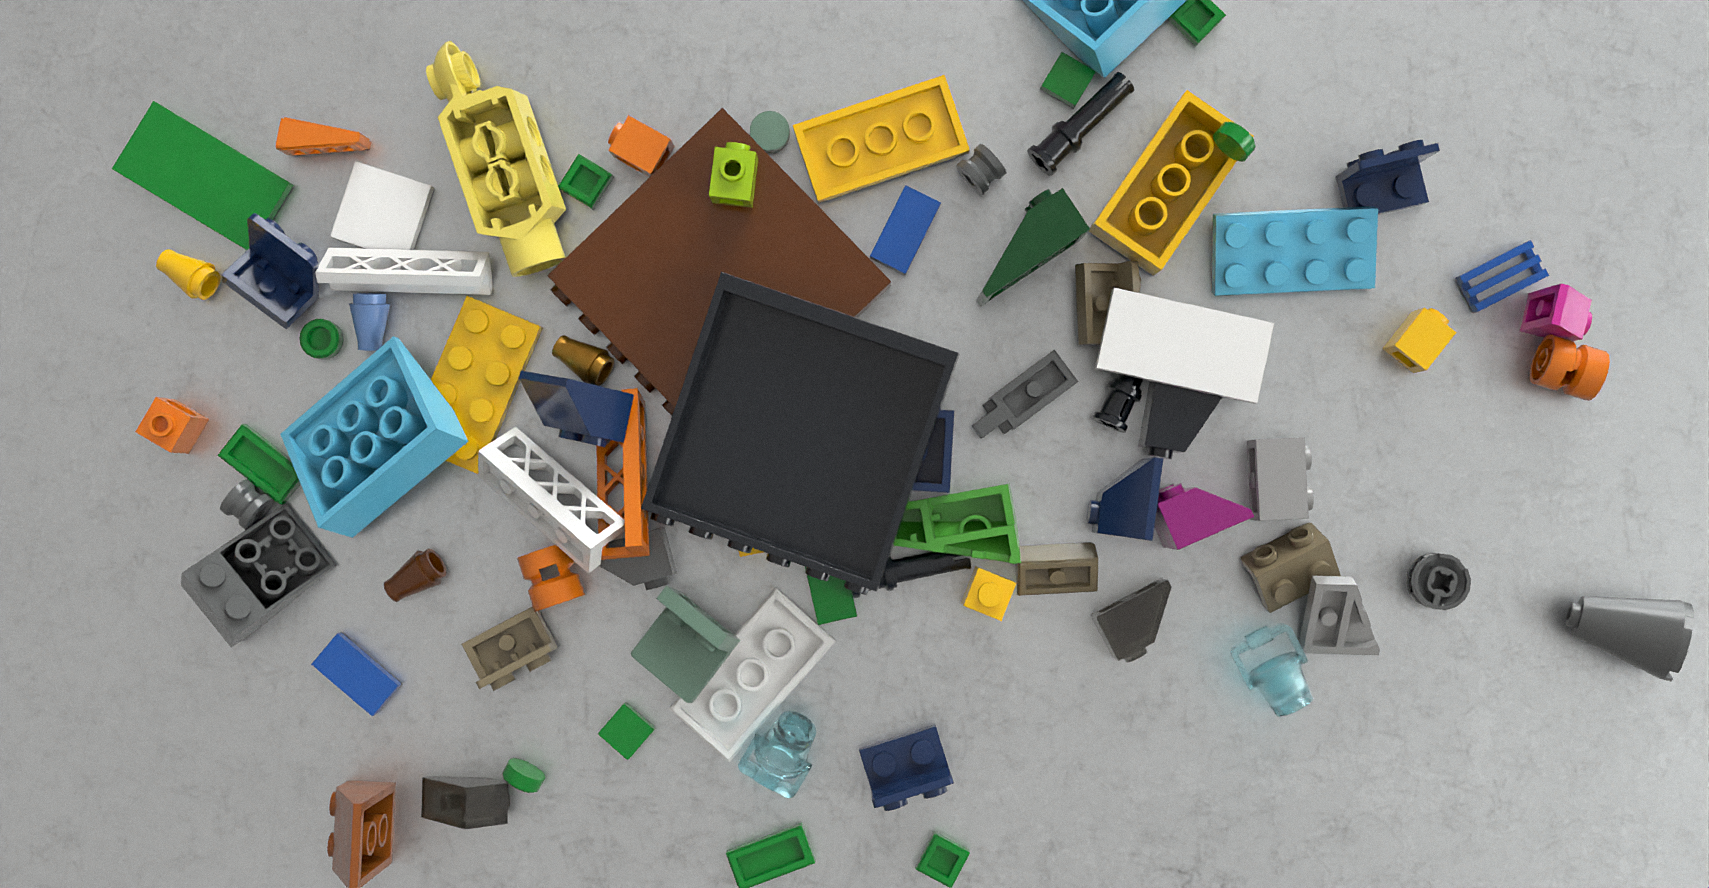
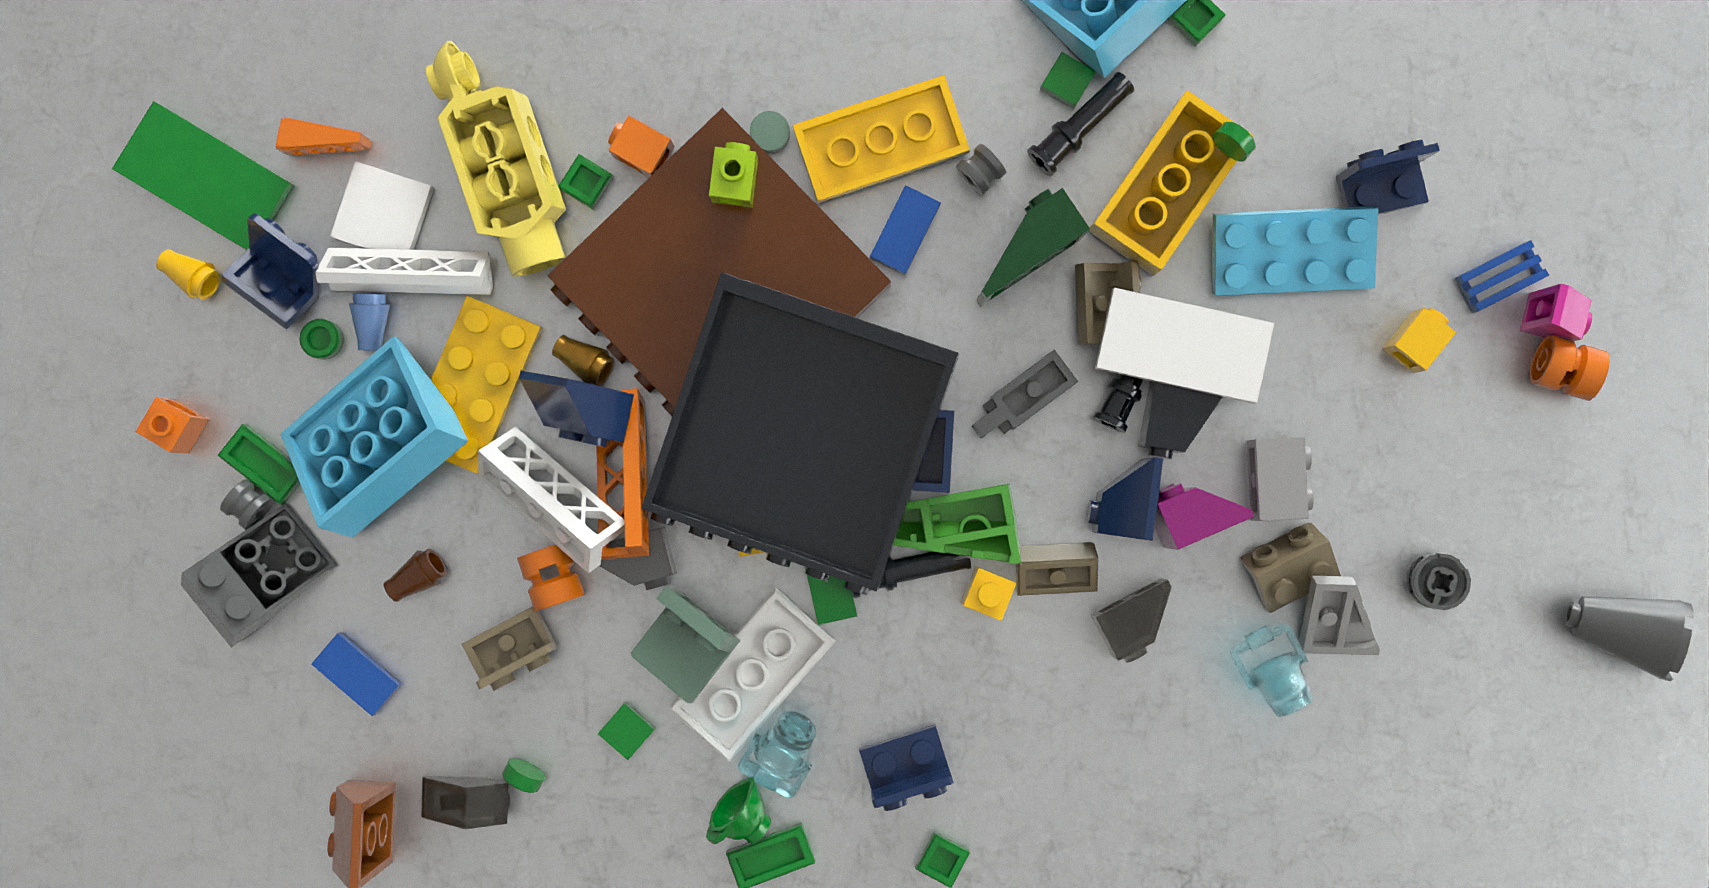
(739, 815): none -> green piece

